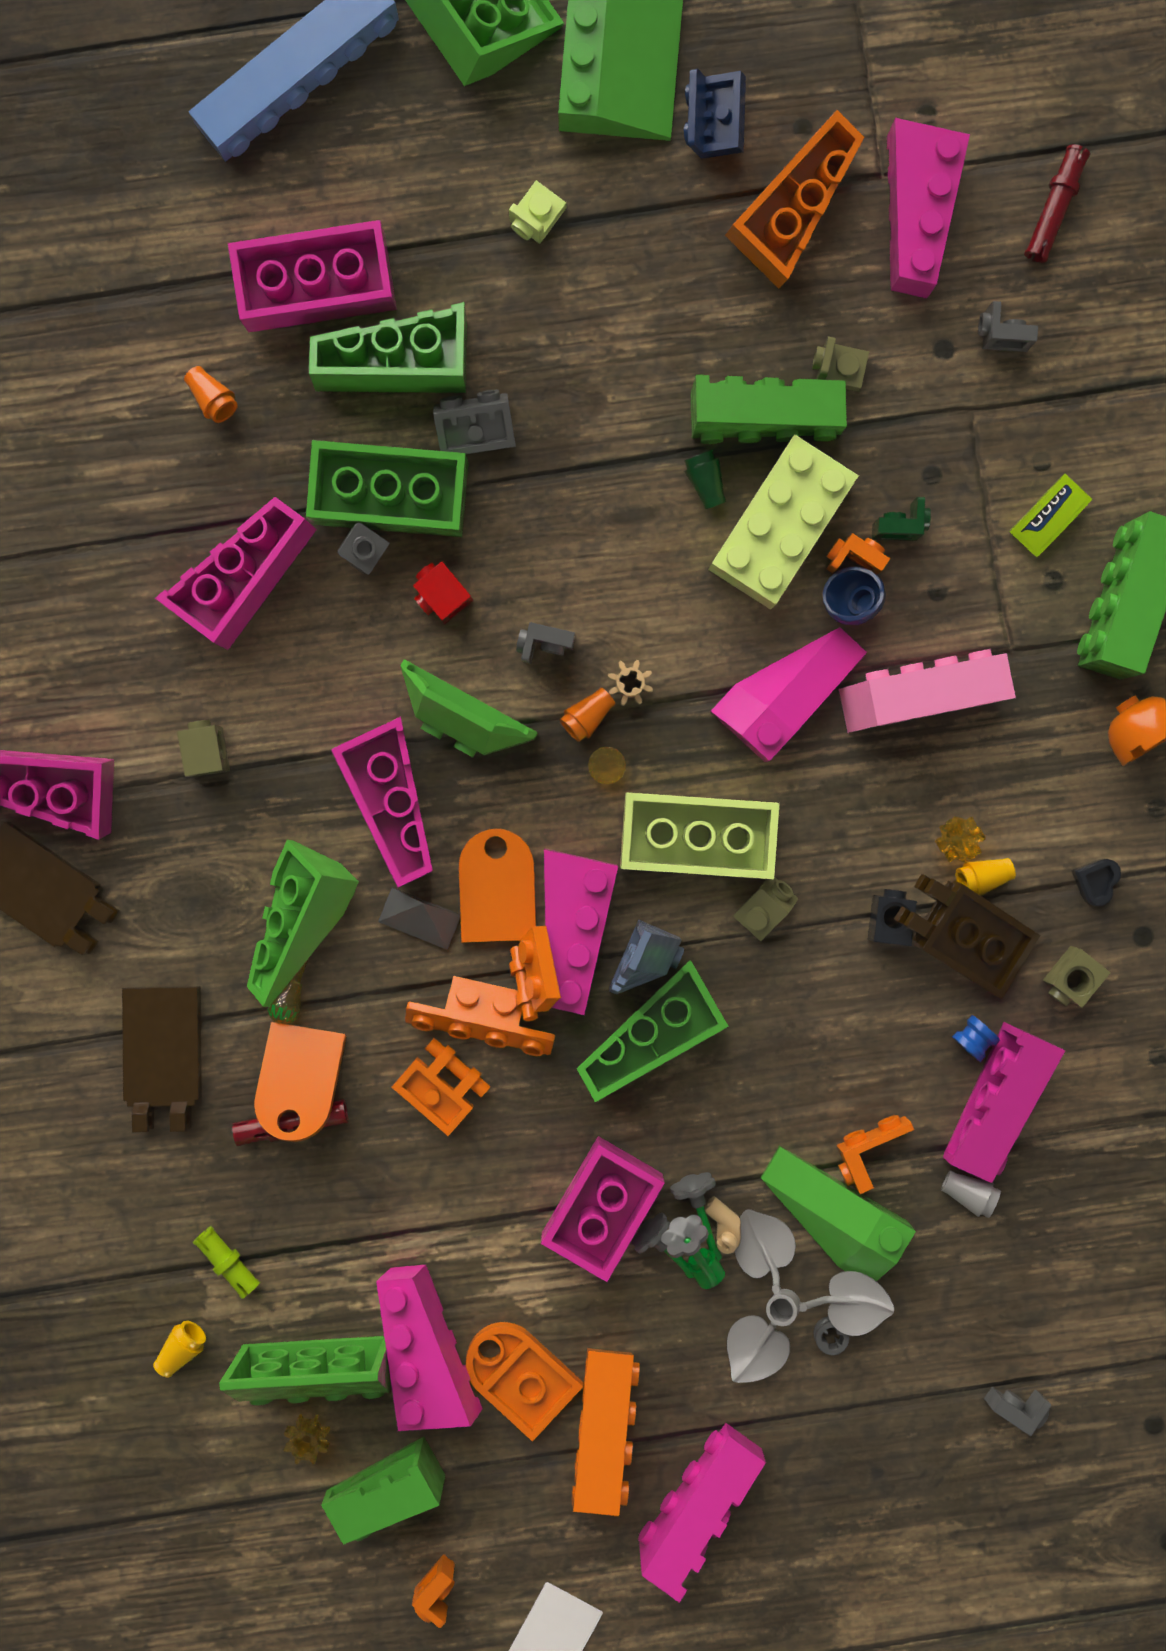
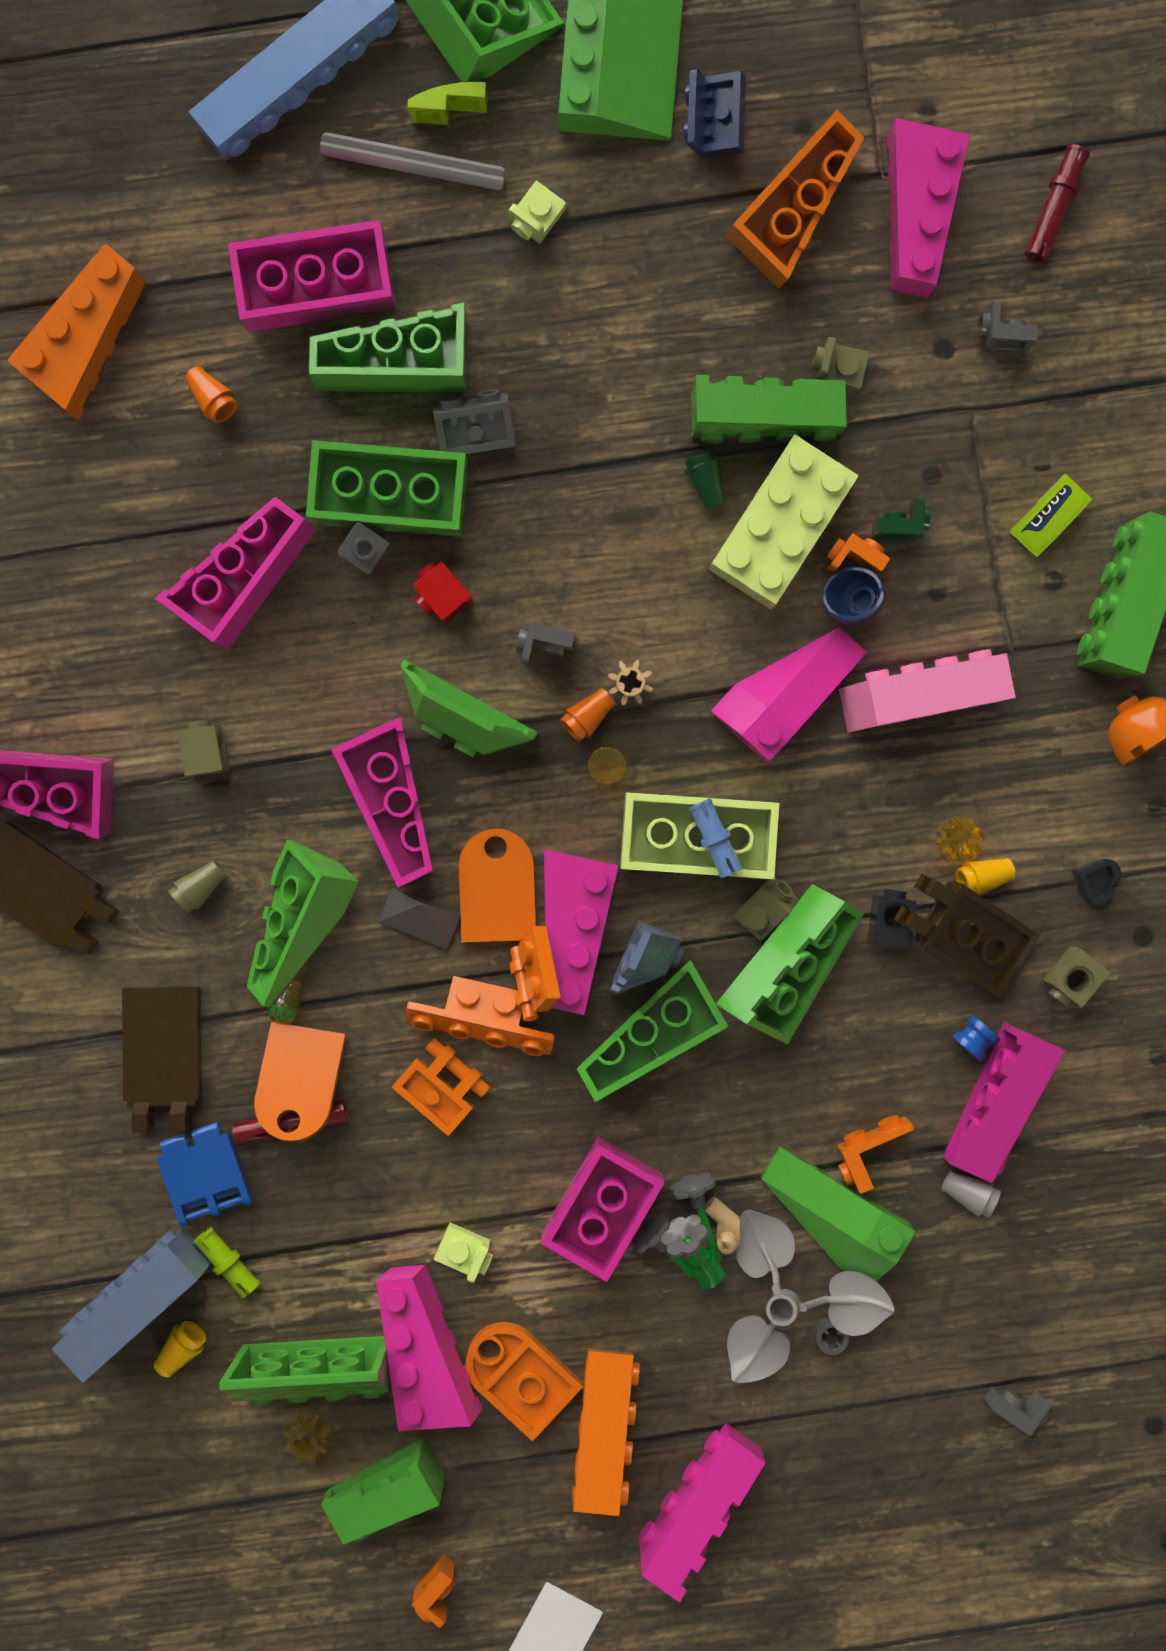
(80, 331): none -> orange wedge
(130, 1303): none -> sand blue brick
(196, 886): none -> olive cone
(203, 1173): none -> blue plate
(412, 161): none -> light grey axle
(434, 104): none -> lime slope
(464, 1251): none -> yellowish green bracket
(715, 838): none -> medium blue pin
(792, 965): none -> bright green wedge

